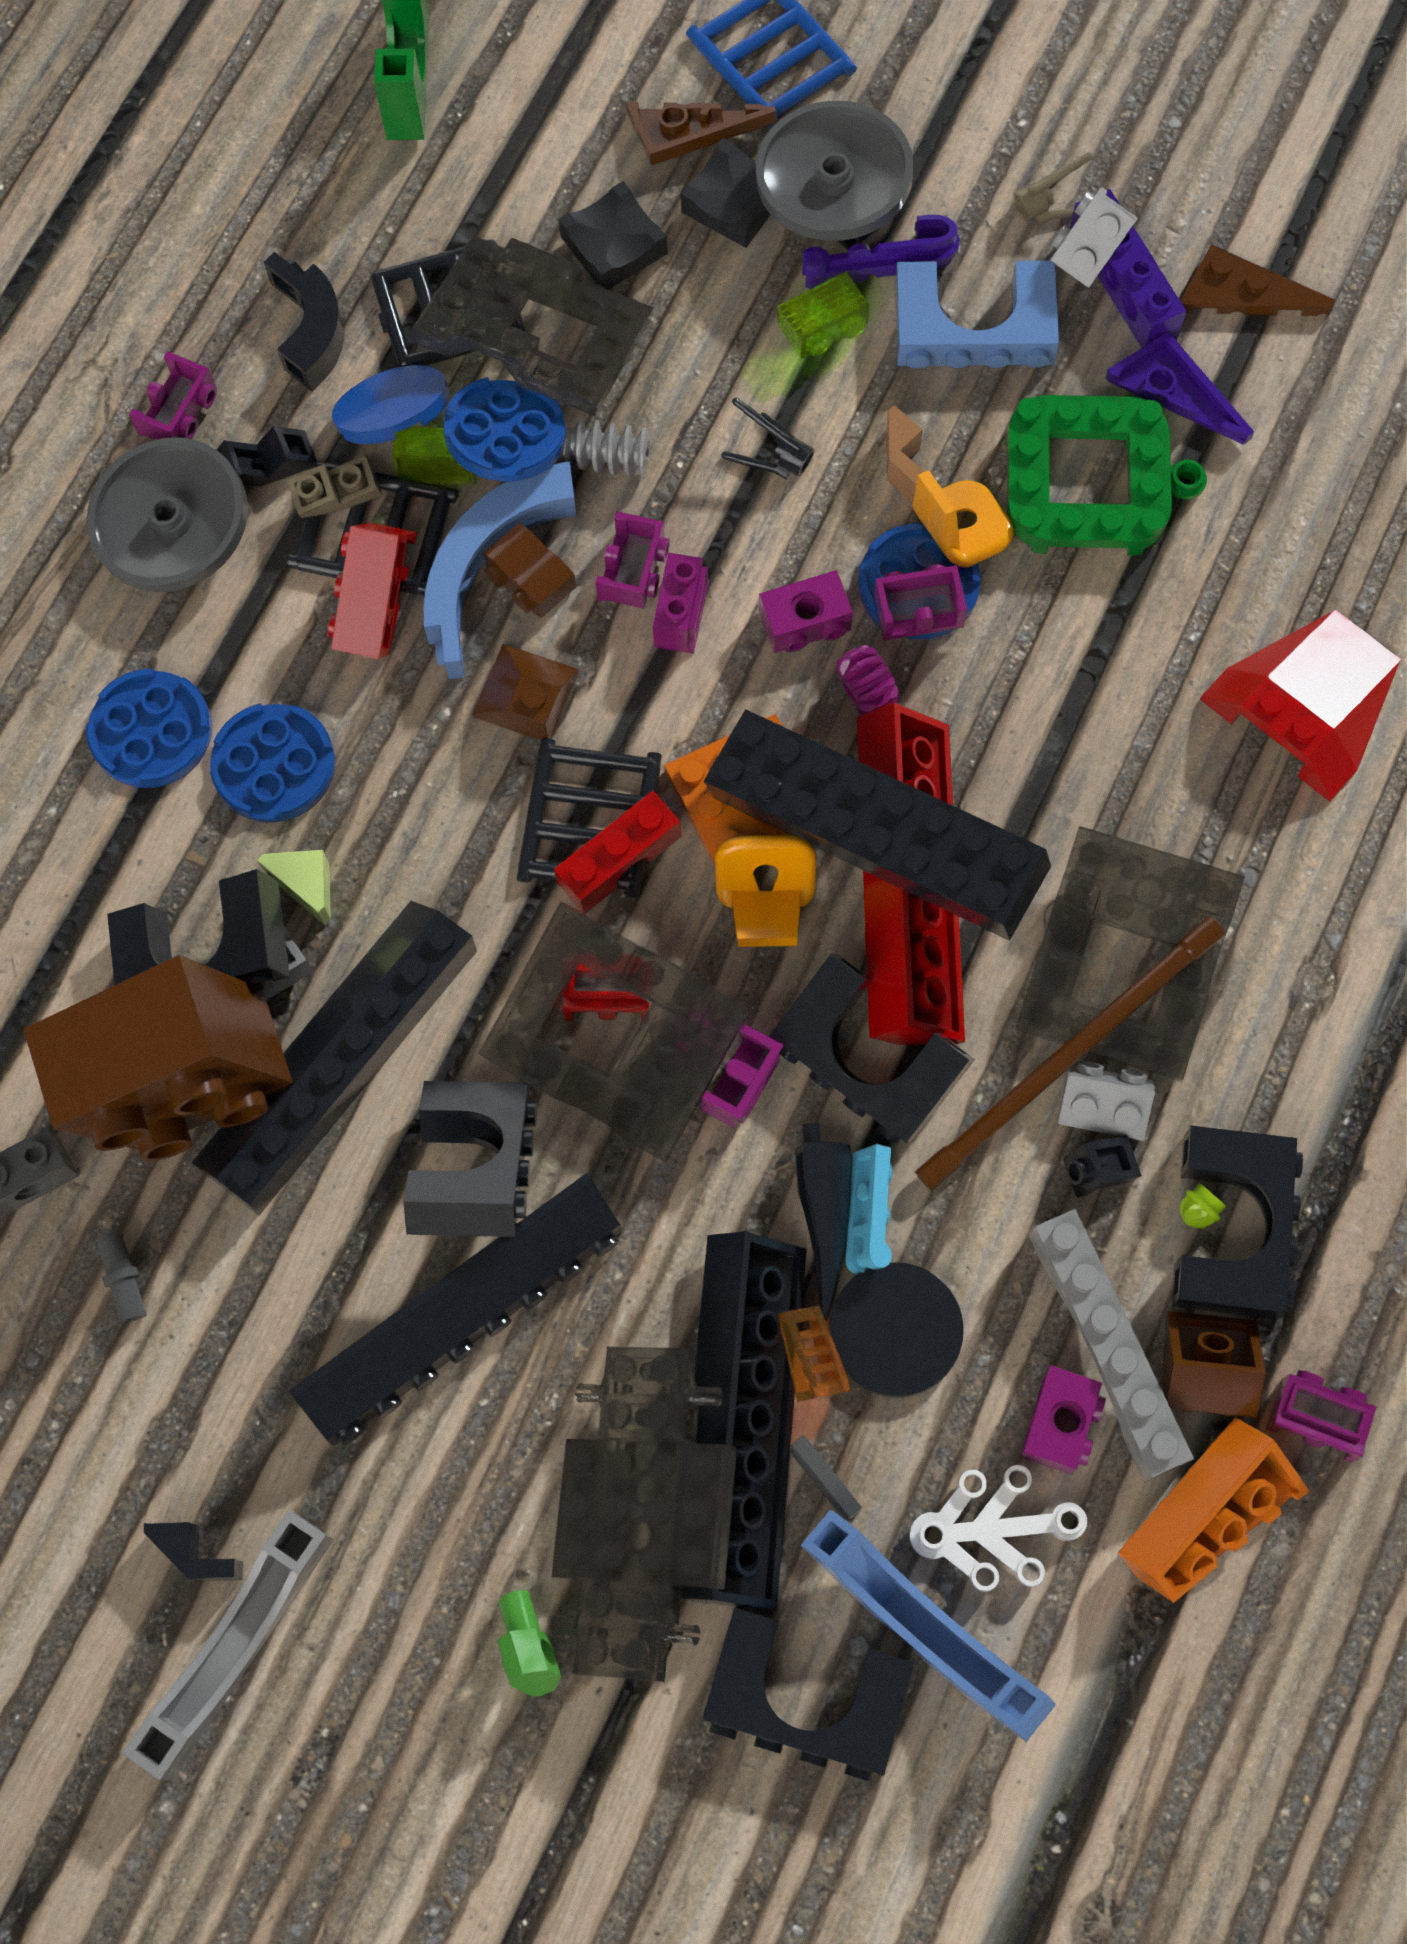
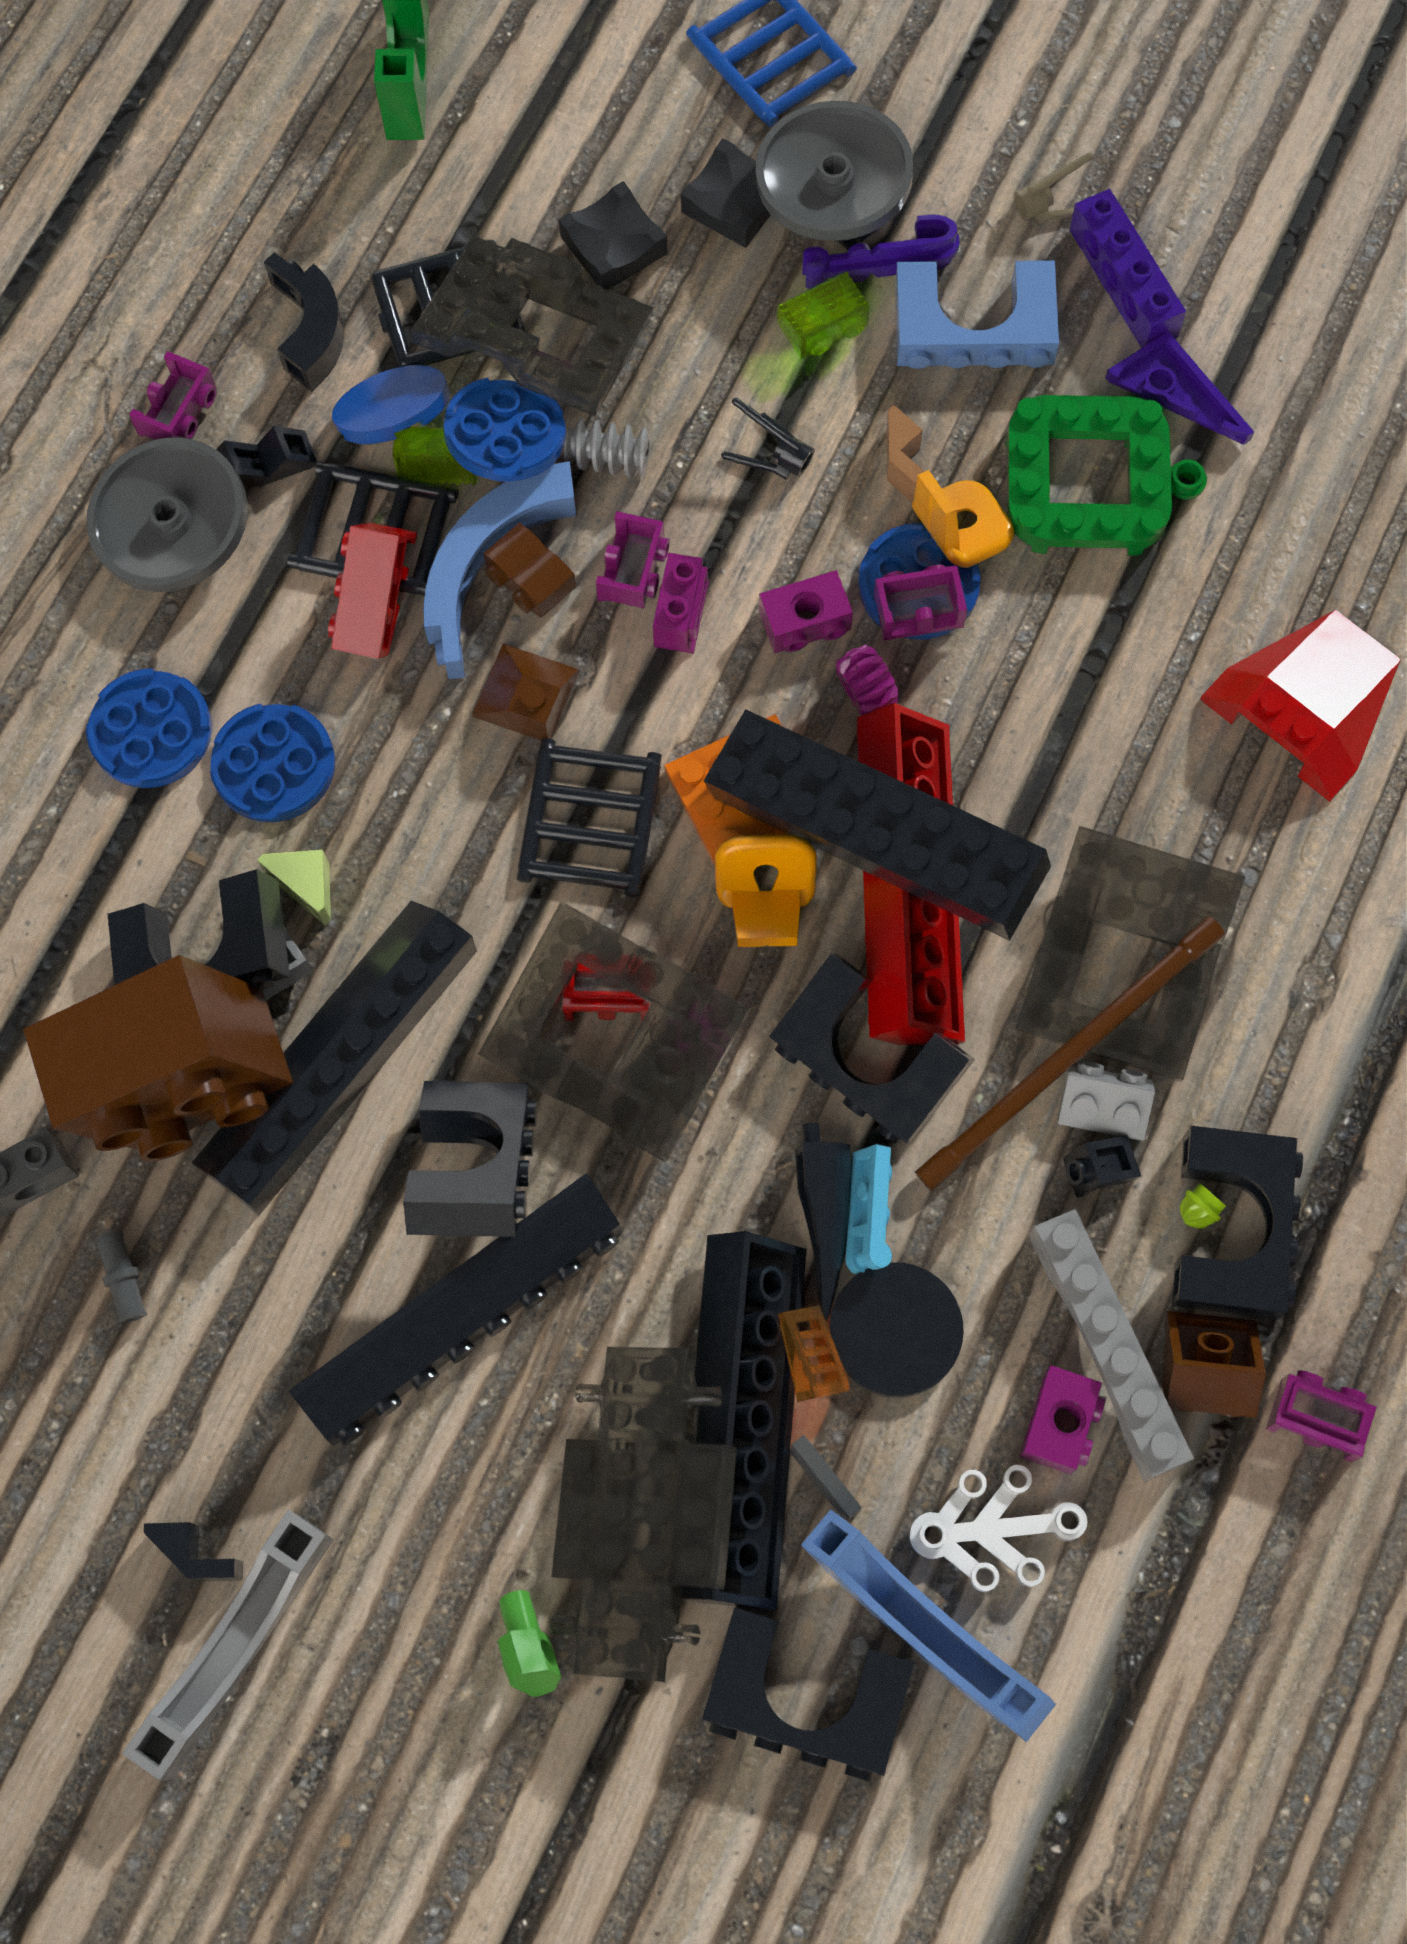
(333, 490): dark tan slope -> none
(637, 834): red arch -> none
(692, 126): reddish brown wing -> none
(743, 1078): magenta window -> none
(1093, 237): light grey bracket -> none
(1212, 1510): orange wedge -> none
(1244, 287): reddish brown wing -> none

